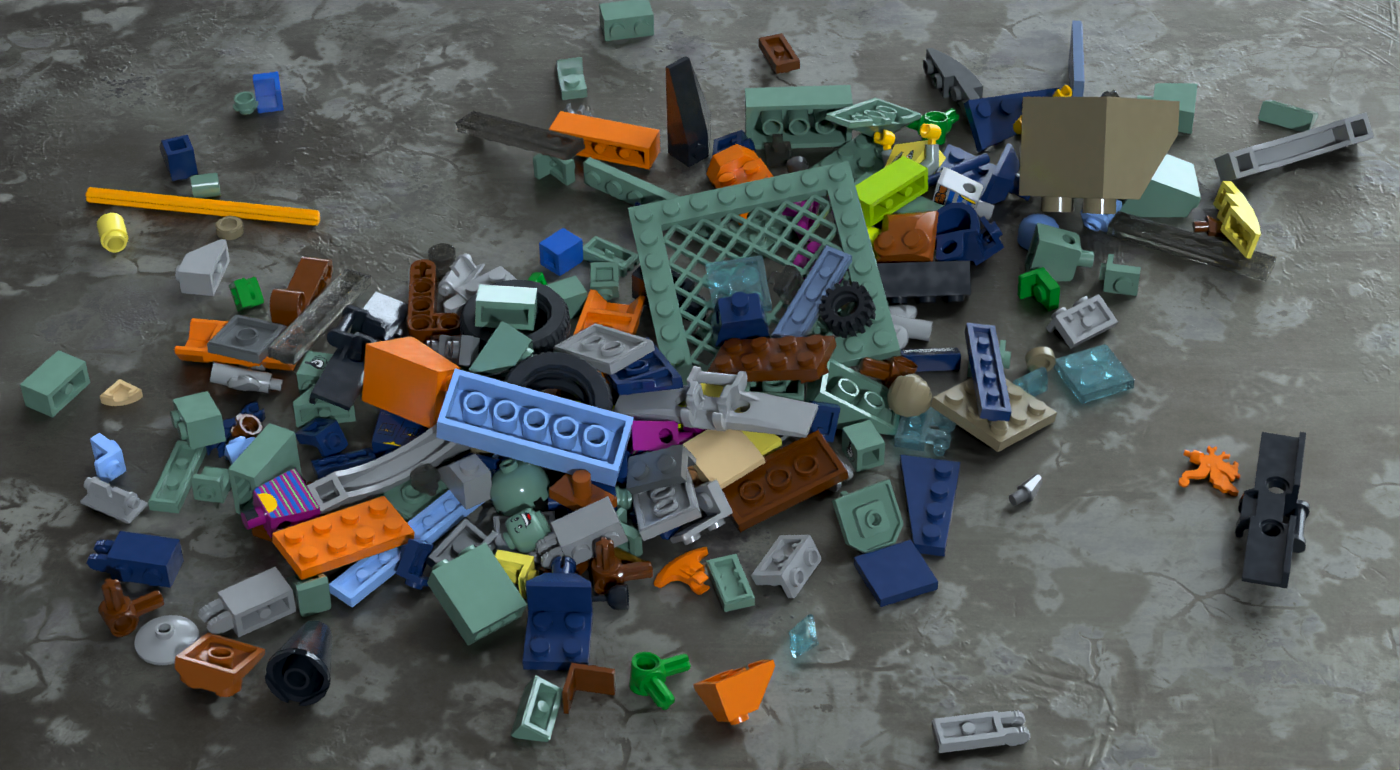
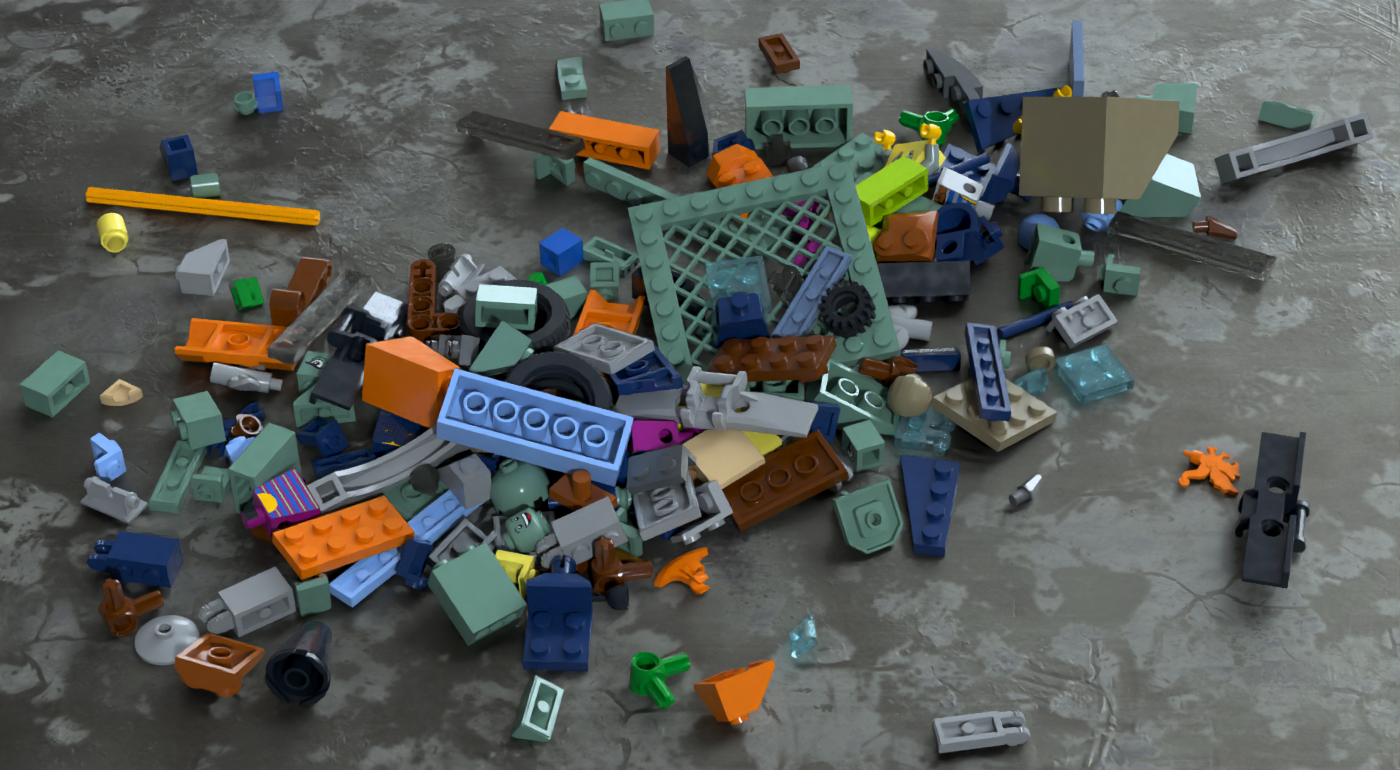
(229, 228): dark tan tile -> none
(245, 339): dark grey tile -> none
(588, 679): reddish brown bracket -> none
(730, 582): sand green plate -> none
(788, 563): light grey bracket -> none
(874, 116): sand green wedge -> none
(895, 573): dark blue tile -> none
(1030, 321): none -> dark blue bar
(1238, 218): light yellow slope -> none

